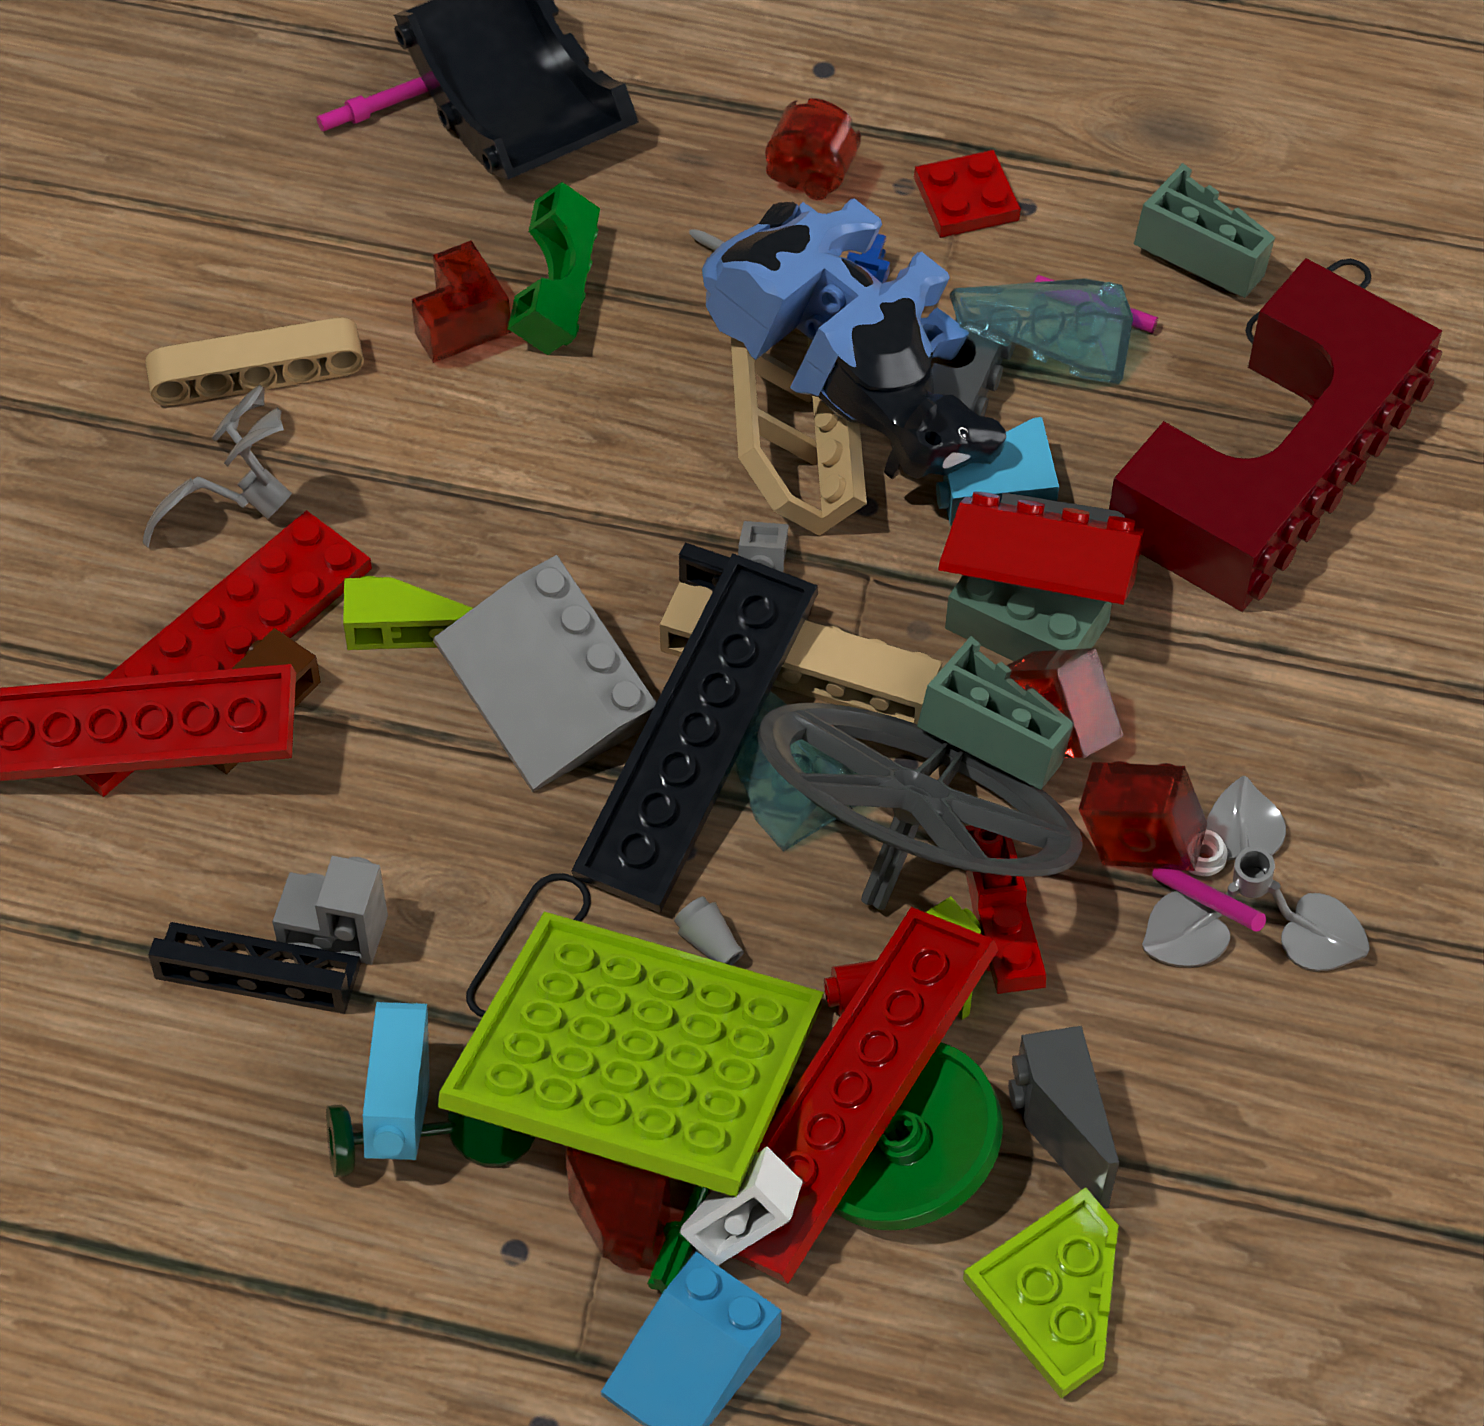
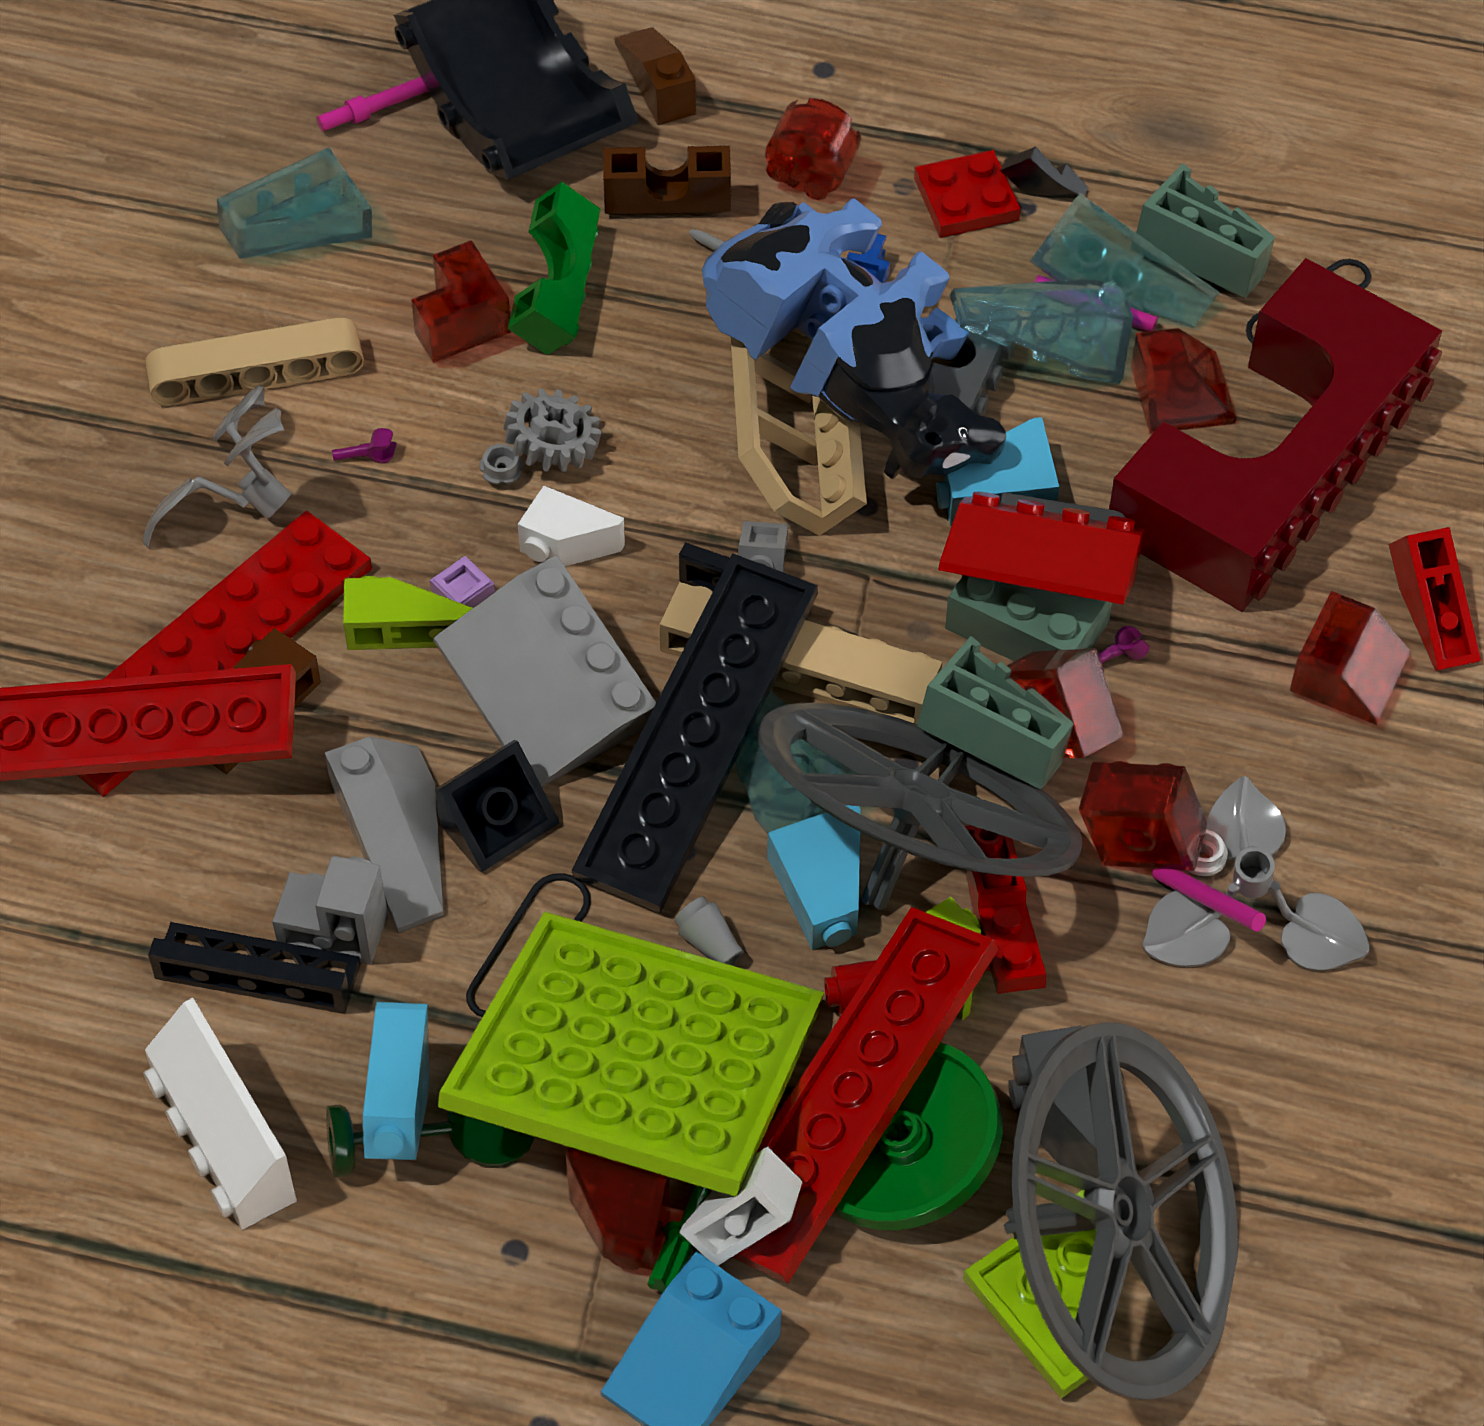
(219, 1119): none -> white slope
(295, 209): none -> clear light blue wedge
(379, 449): none -> magenta hand
(394, 821): none -> light grey wedge
(463, 583): none -> lavender tile
(494, 807): none -> black slope
(497, 457): none -> light grey plate
(552, 430): none -> light grey gear
(568, 529): none -> white slope
(638, 187): none -> reddish brown arch
(659, 74): none -> reddish brown slope
(819, 876): none -> medium azure slope
(1038, 177): none -> black slope
(1103, 249): none -> clear light blue wedge
(1123, 645): none -> magenta hand
(1123, 1211): none -> dark grey wheel
(1179, 381): none -> clear red slope
(1350, 659): none -> clear red slope
(1436, 596): none -> red slope

